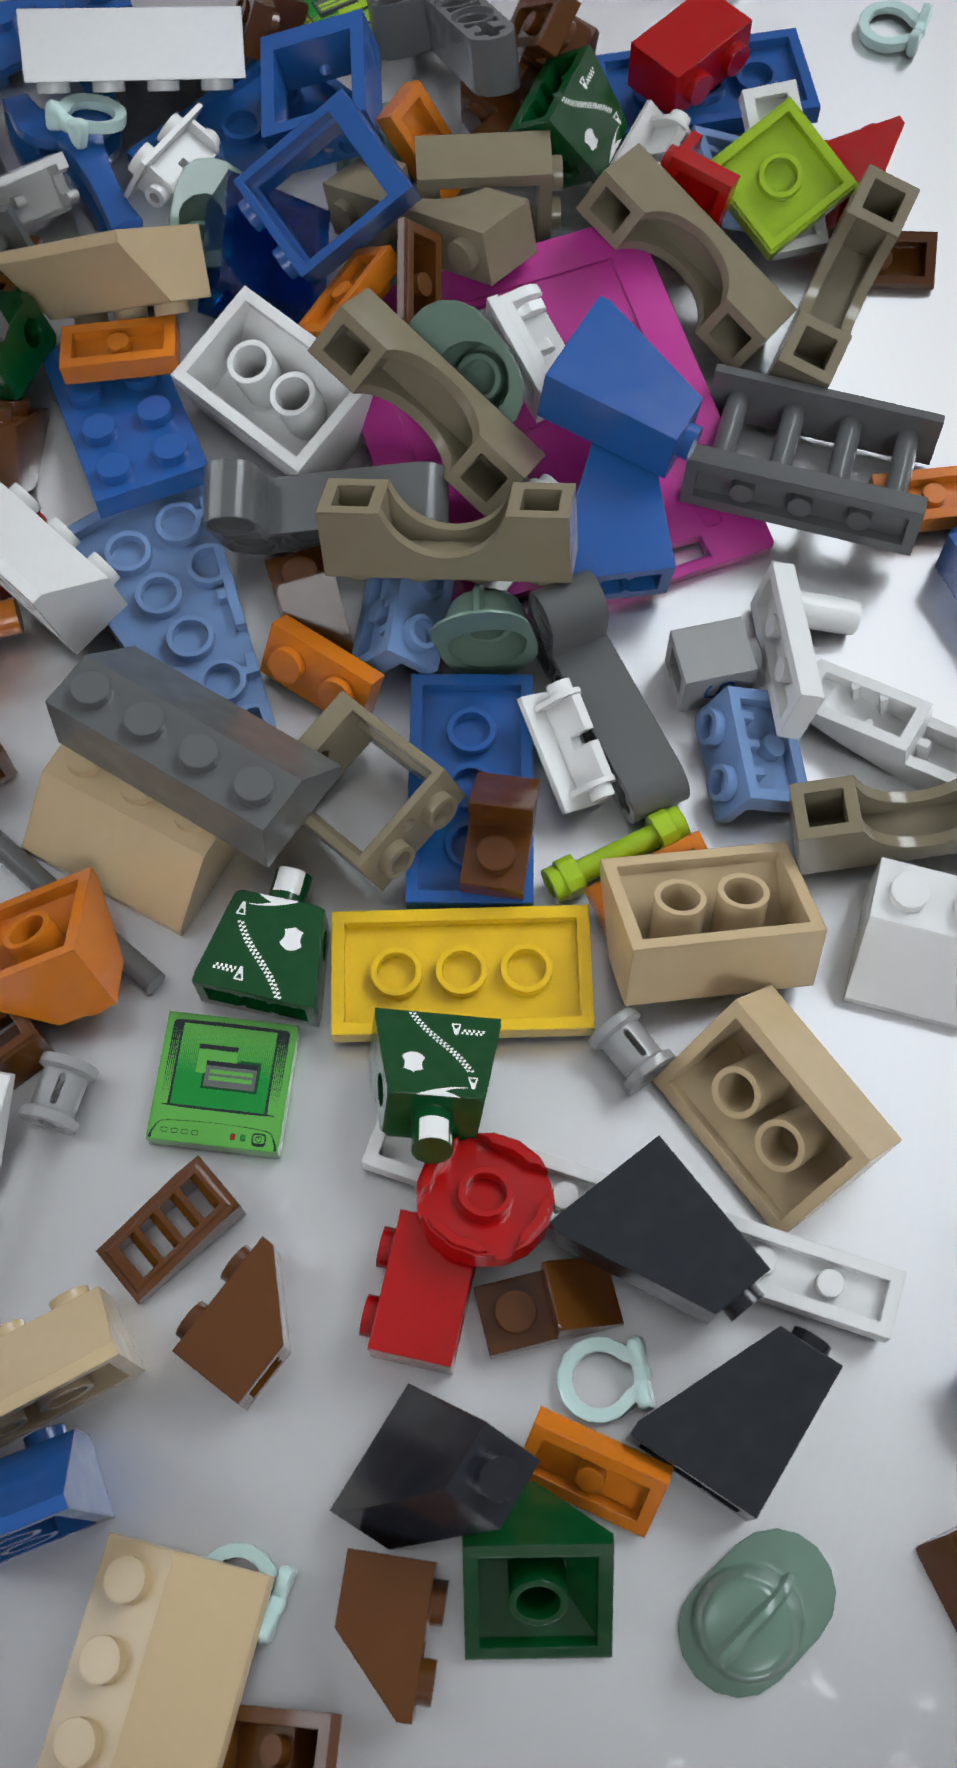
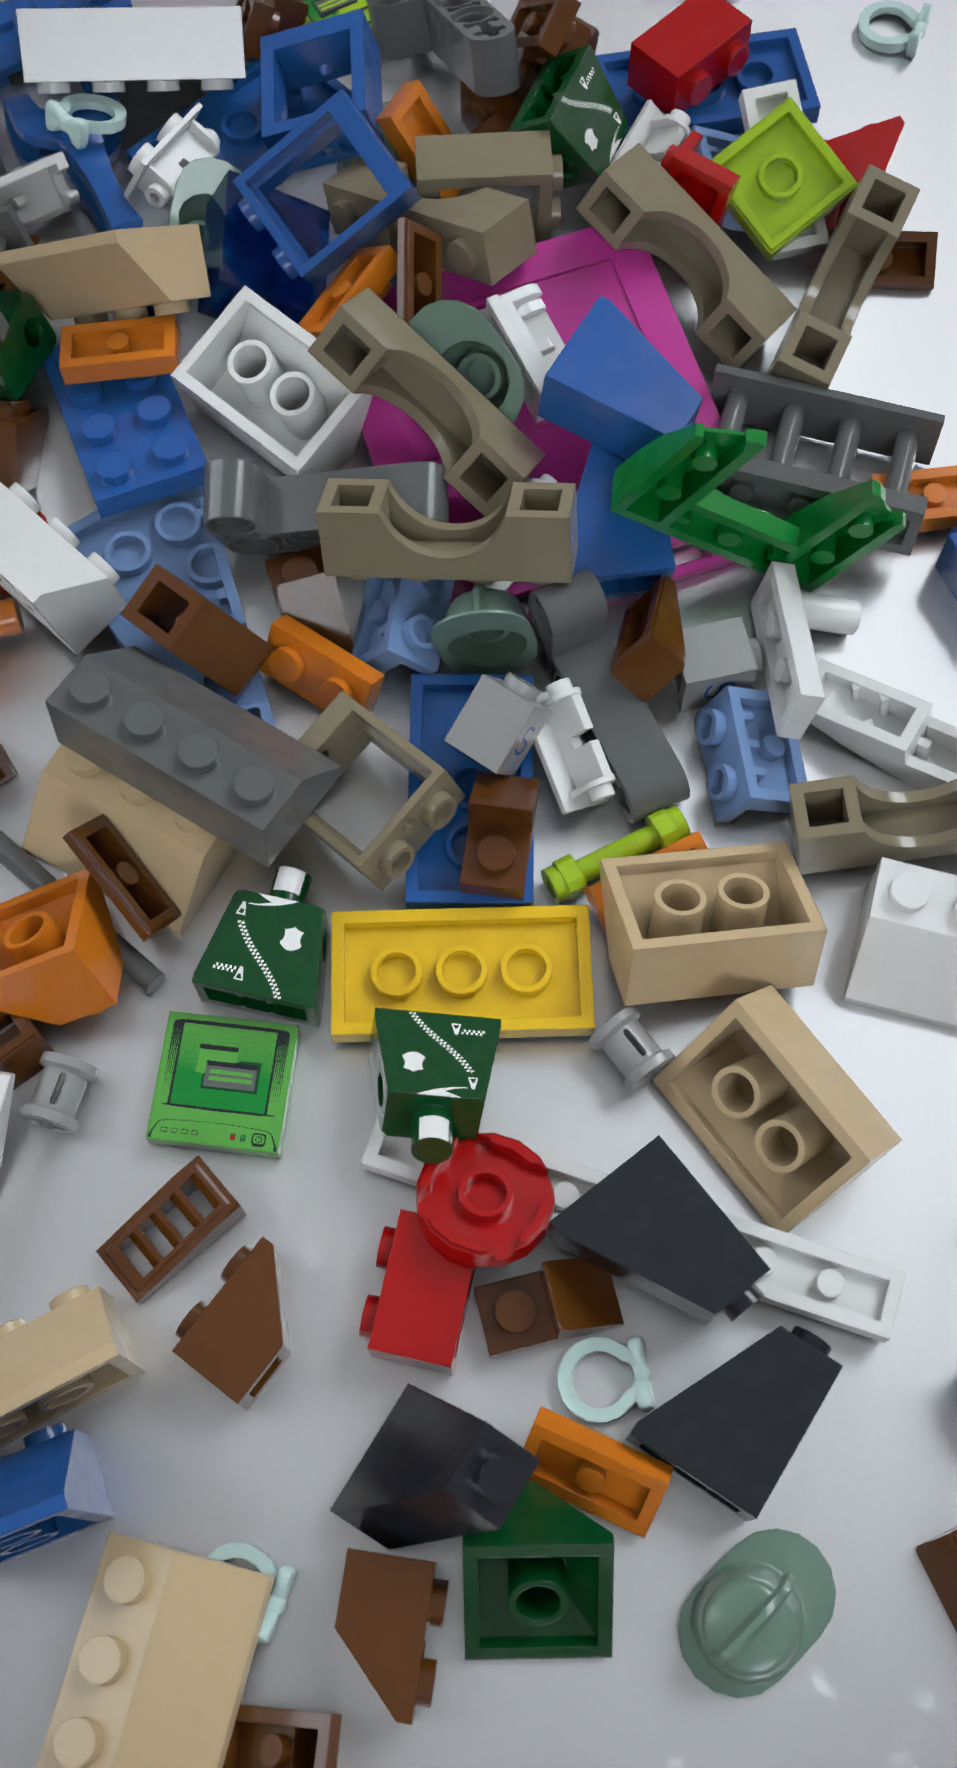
(122, 877): none -> reddish brown slope
(197, 630): none -> reddish brown slope
(499, 723): none -> light grey brick
(650, 641): none -> reddish brown slope
(674, 492): none -> green wedge

